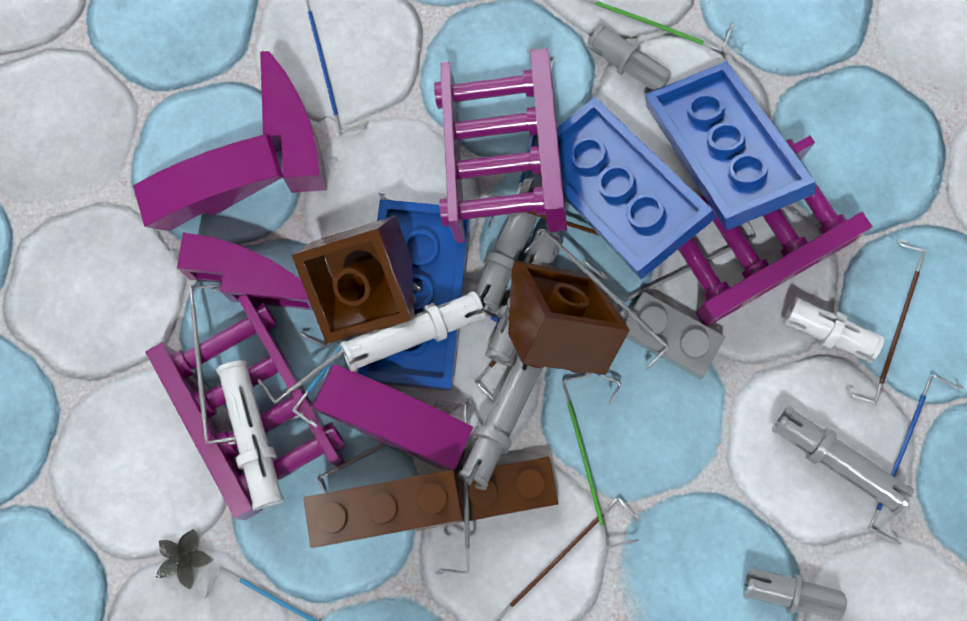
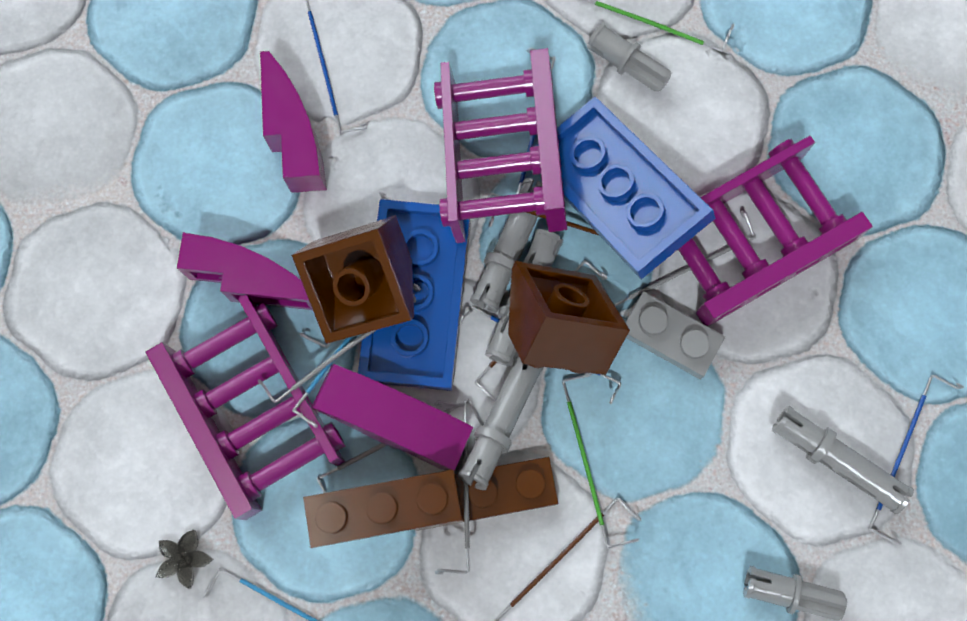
(199, 367): light grey piece -> none
(207, 182): magenta slope -> none
(250, 435): white pin -> none
(427, 325): white pin -> none
(604, 288): light grey piece -> none
(729, 145): plate -> none
(833, 330): white pin -> none
(899, 327): reddish brown piece -> none

